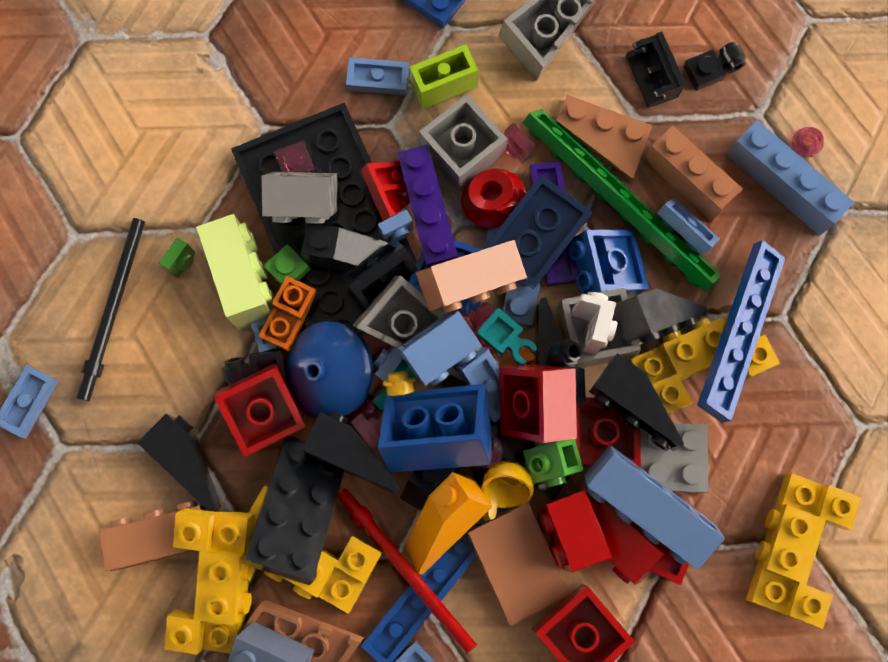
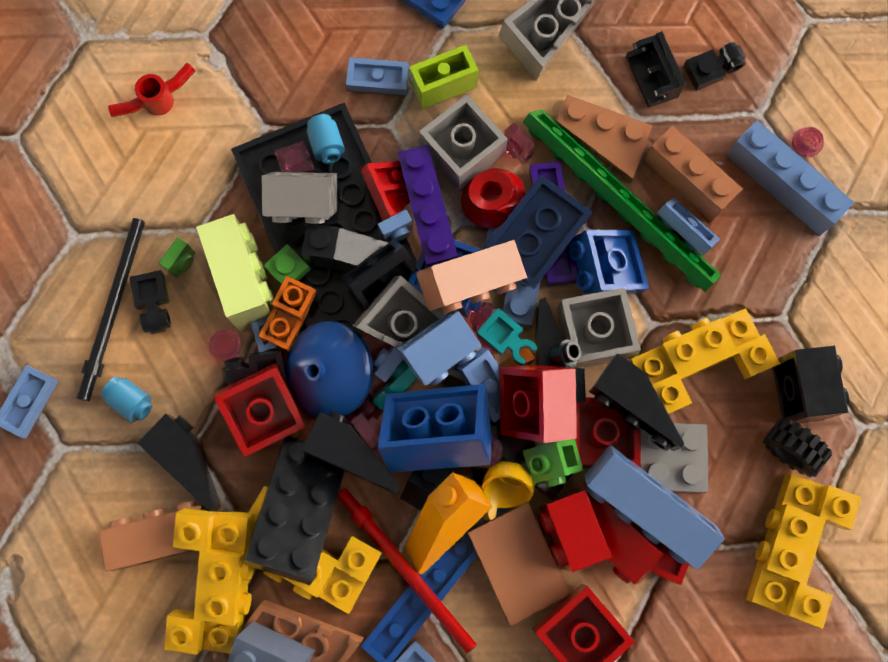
(127, 399): none -> dark azure brick
(146, 87): none -> red piece
(148, 293): none -> black plate
(225, 344): none -> clear pink plate
(325, 139): none -> dark azure brick
(399, 383): yellow plate -> none
(599, 312): white bracket -> none
(653, 313): black slope -> none
(741, 332): plate -> none
(797, 447): none -> black tyre
(811, 385): none -> black brick

